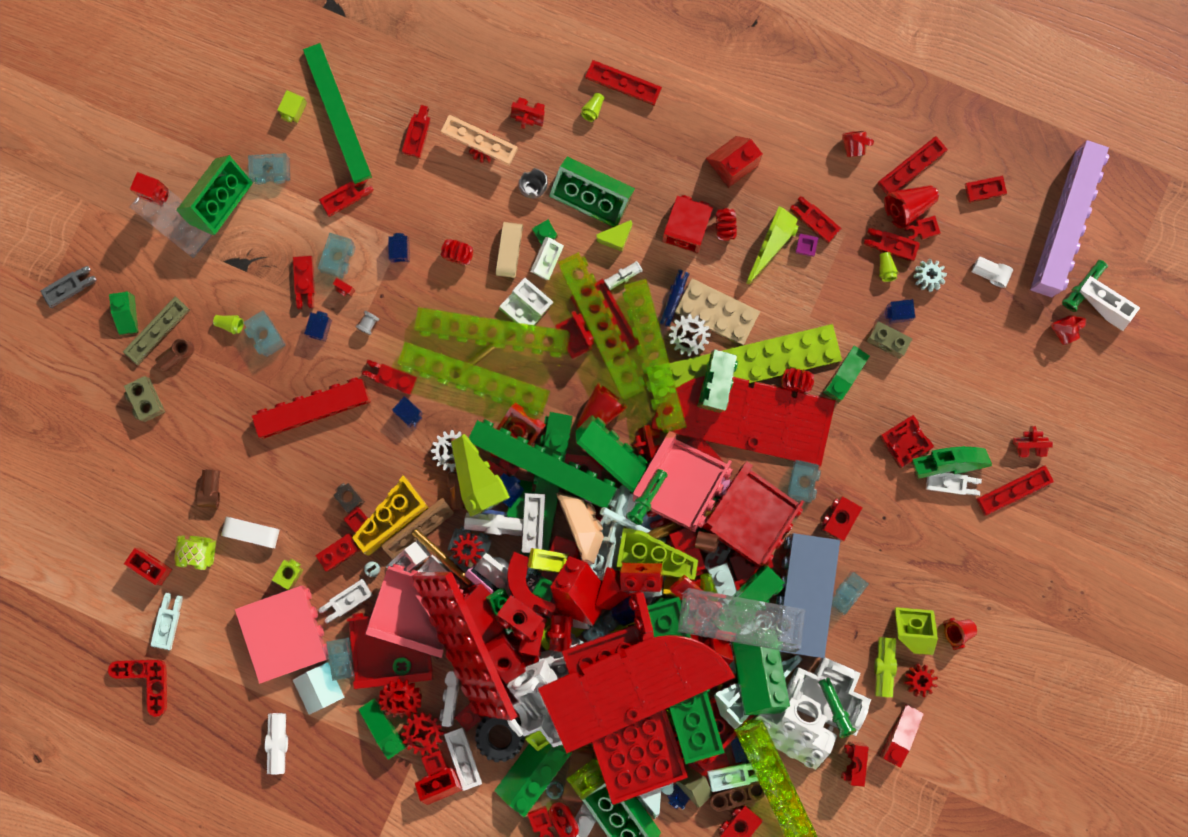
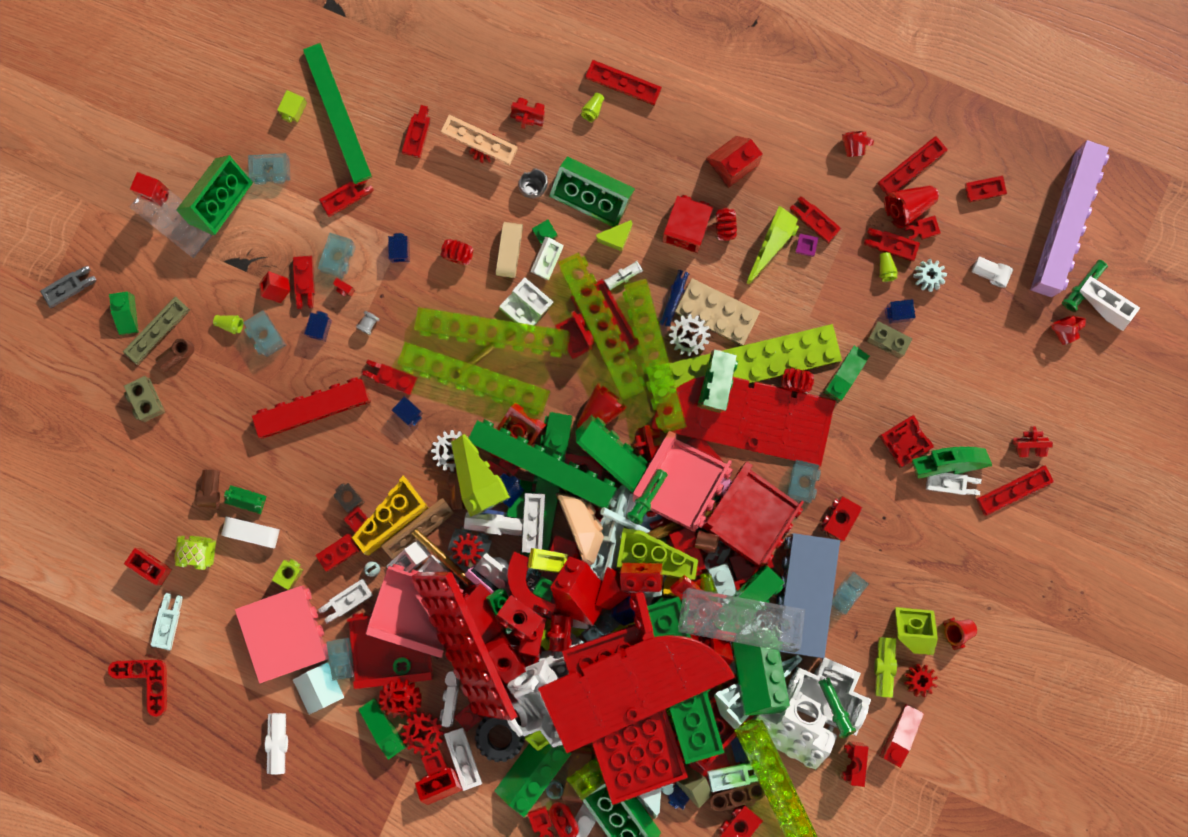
(245, 499): none -> green hinge
(274, 287): none -> red panel

